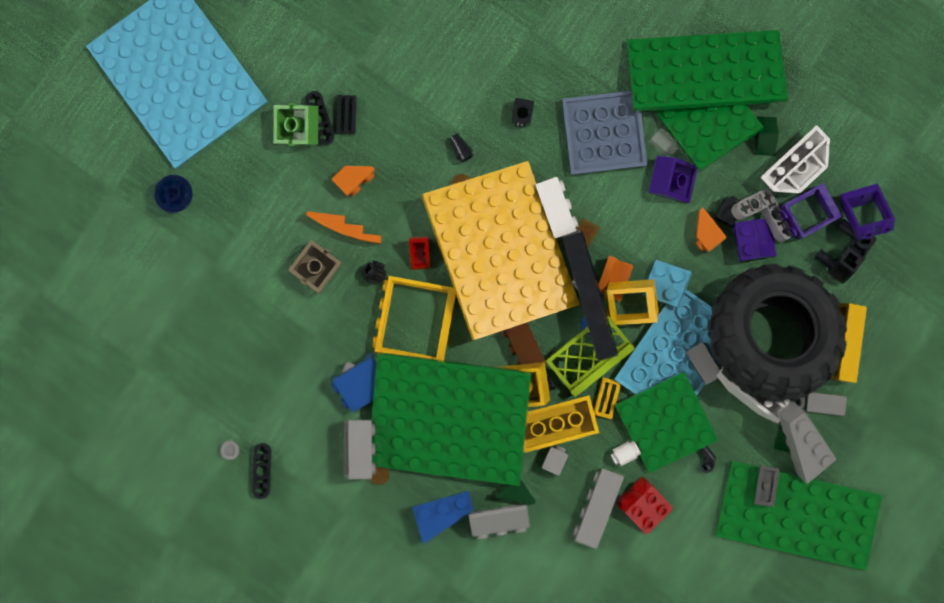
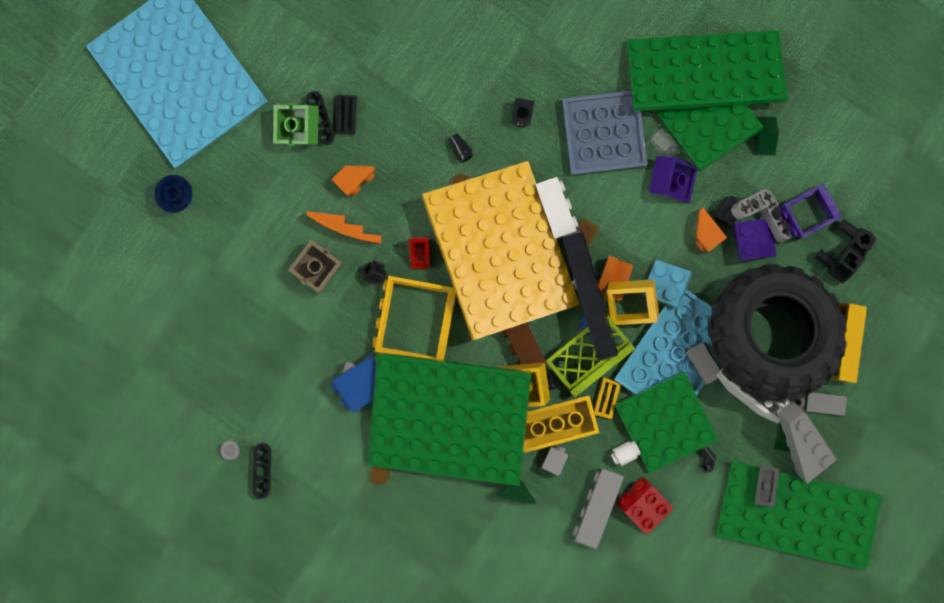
(358, 449): light grey slope -> none
(441, 513): blue wedge -> none
(499, 521): light grey slope -> none
(800, 164): white wedge -> none
(861, 197): dark purple window -> none

